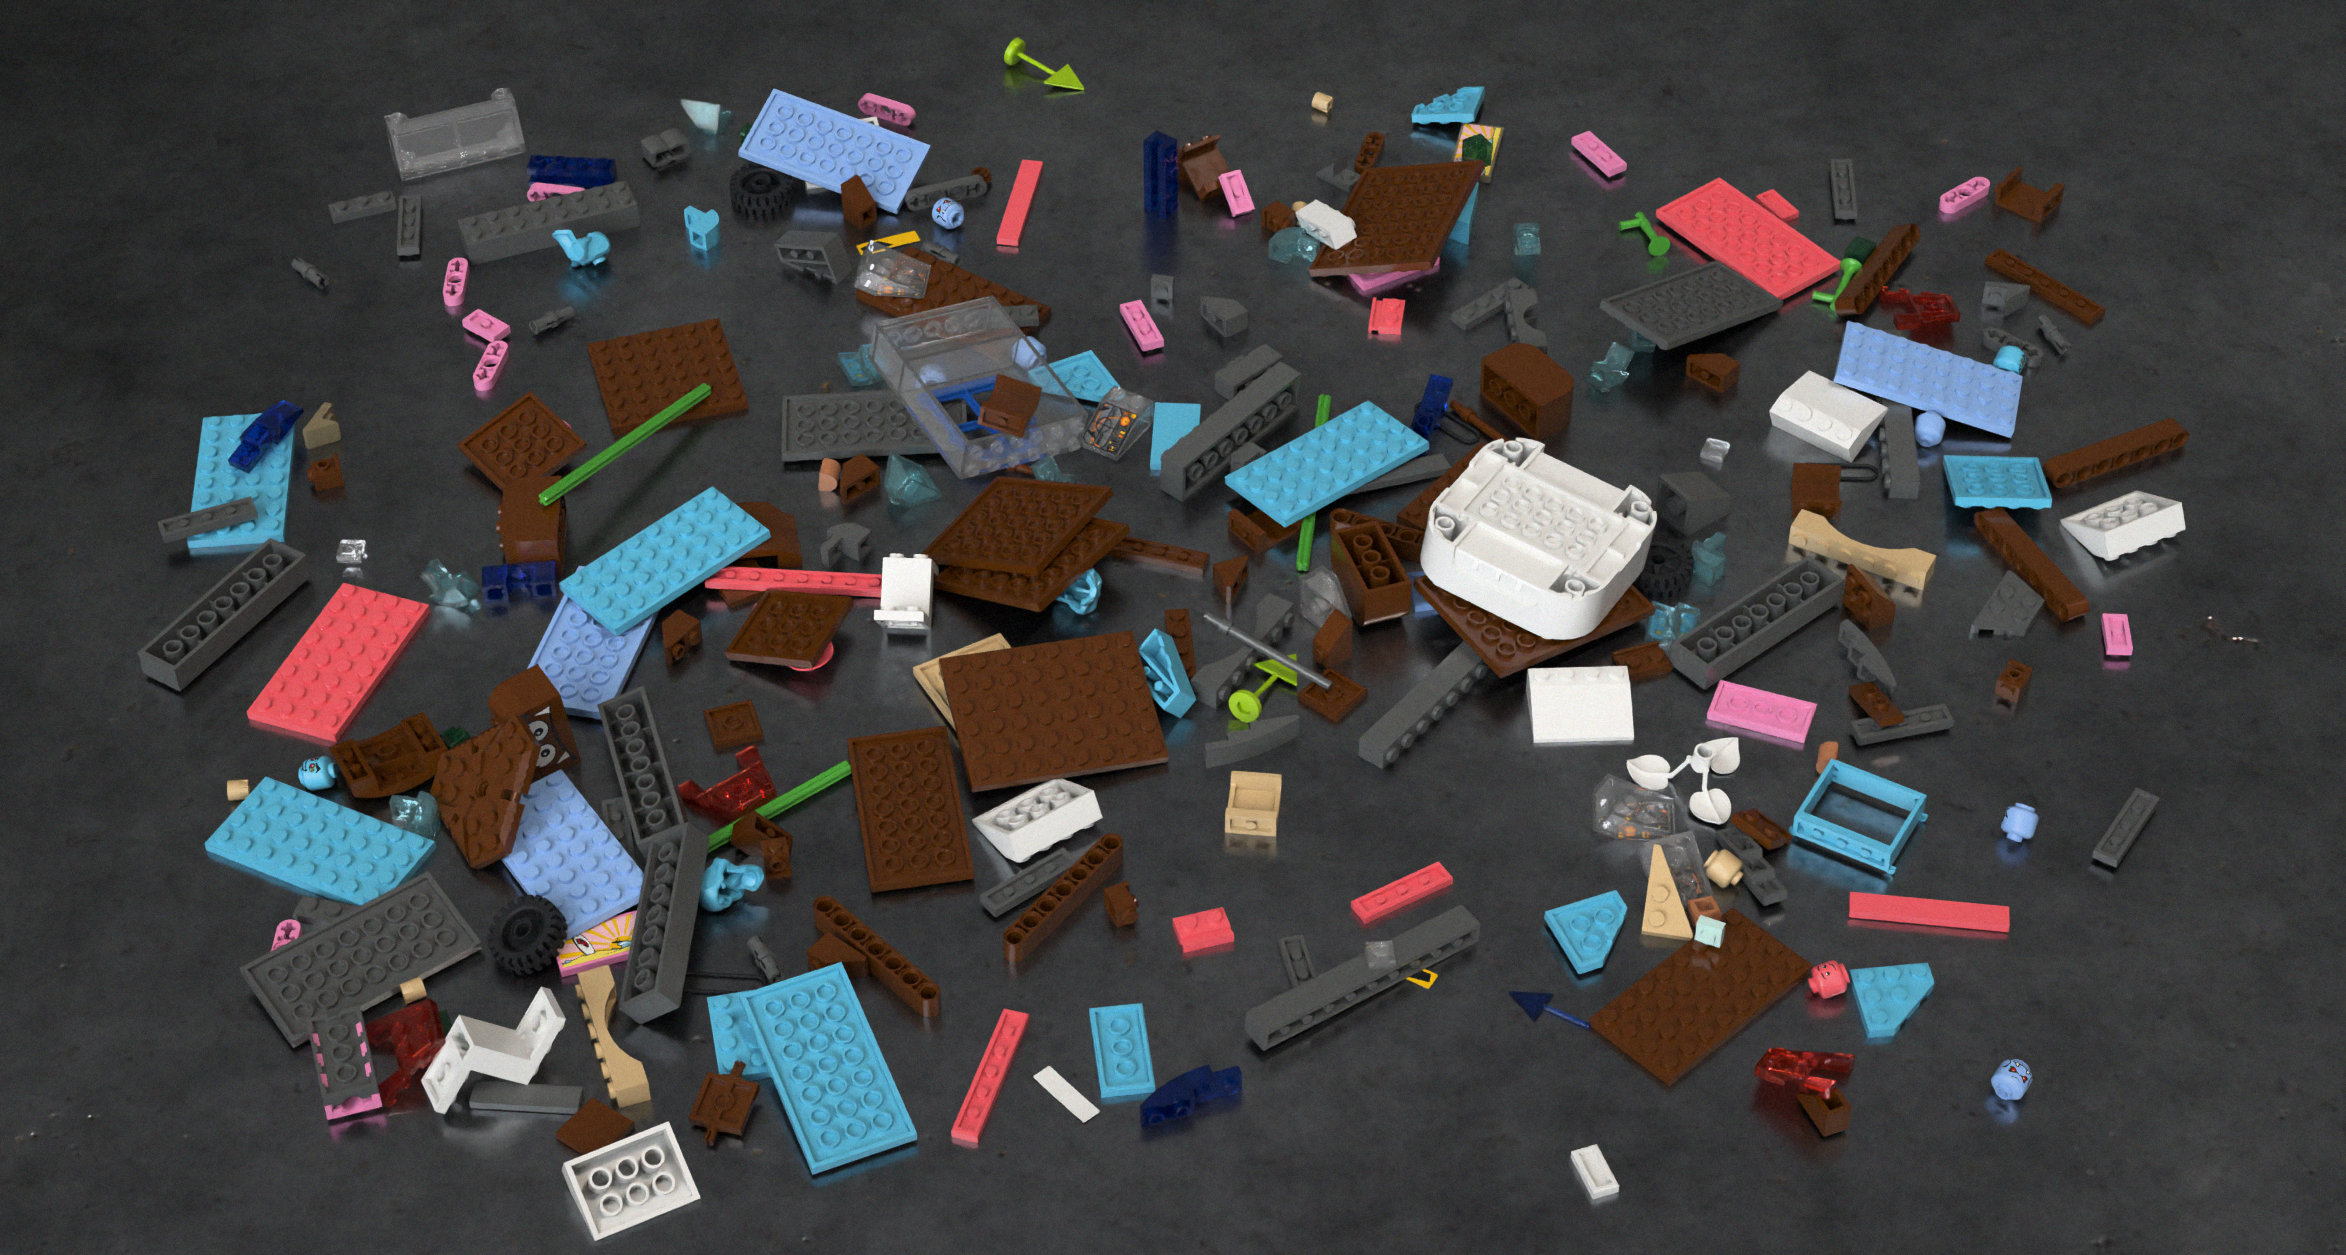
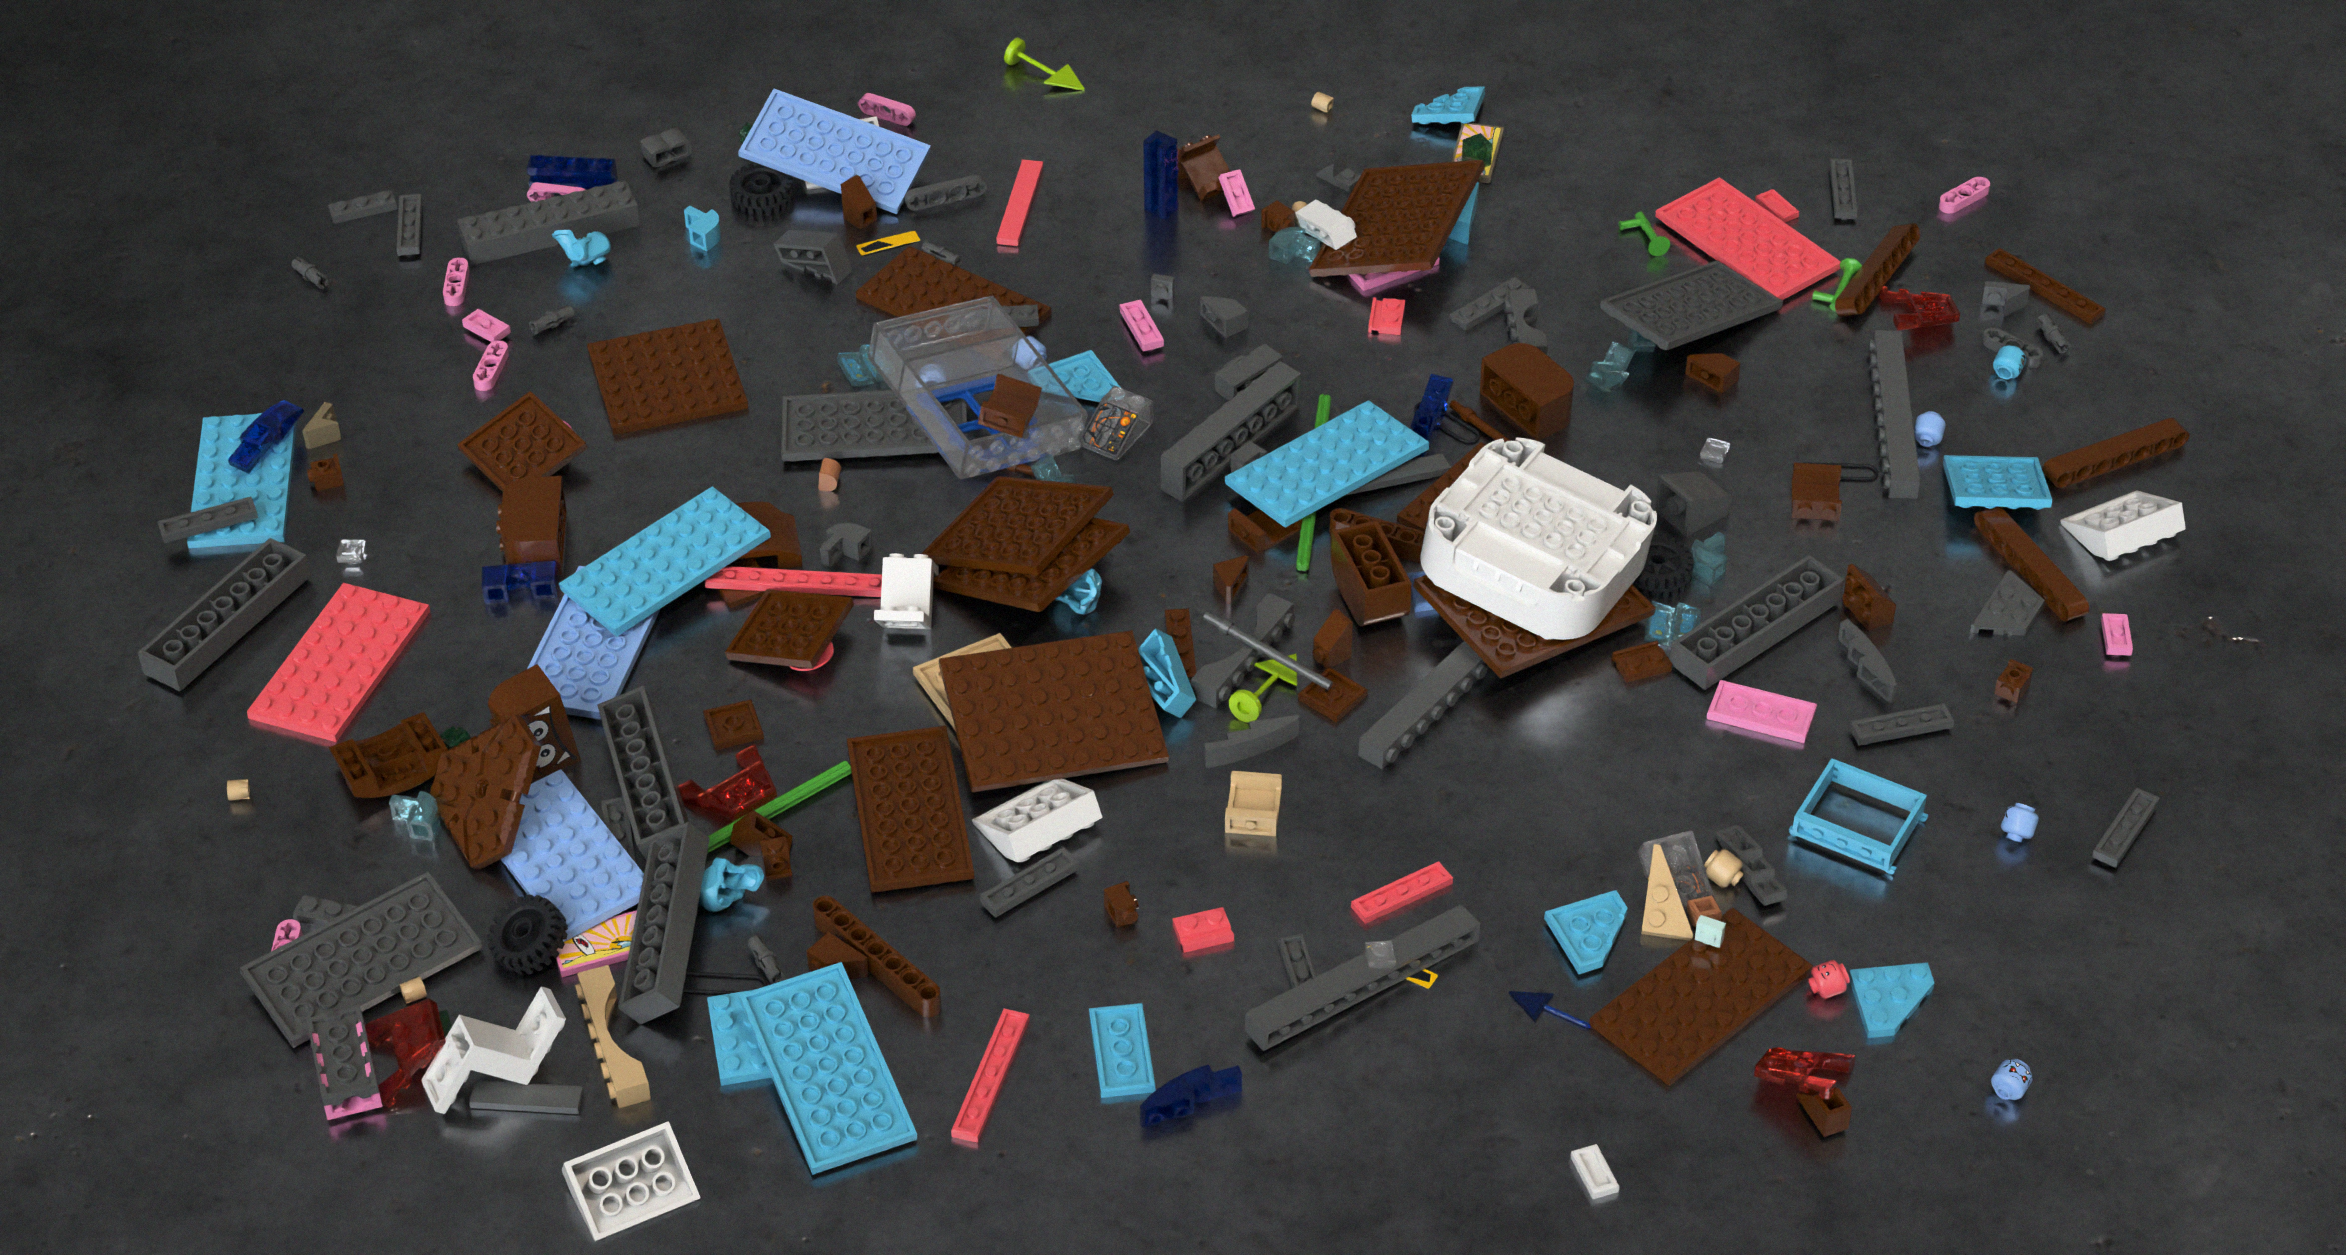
(318, 773): medium azure head -> none
(319, 844): medium azure plate -> none
(449, 589): clear light blue brick -> none
(455, 136): clear windscreen -> none
(594, 1127): reddish brown tile -> none
(624, 444): bright green axle -> none
(680, 635): reddish brown slope -> none
(708, 116): clear light blue slope -> none
(724, 1103): reddish brown plate -> none
(858, 477): reddish brown slope -> none
(891, 273): clear slope -> none
(908, 482): clear light blue slope -> none
(948, 213): light blue head -> none
(984, 172): reddish brown plate -> none
(1062, 897): reddish brown beam -> none
(1066, 1094): white sticker -> none
(1161, 555): reddish brown tile -> none
(1169, 425): medium azure tile -> none
(1321, 595): clear slope -> none
(1369, 147): reddish brown beam -> none
(1526, 238): clear light blue brick -> none
(1580, 704): white slope -> none
(1599, 153): bright pink plate -> none
(1631, 811): clear slope -> none
(1710, 805): white plant -> none
(1761, 828): reddish brown plate -> none
(1826, 751): nougat brick -> none
(1827, 415): white slope -> none
(1860, 249): clear green brick -> none
(1876, 704): reddish brown plate -> none
(1901, 565): tan arch -> none
(1928, 379): light blue plate -> none
(1929, 911): coral tile -> none
(2026, 199): reddish brown panel -> none

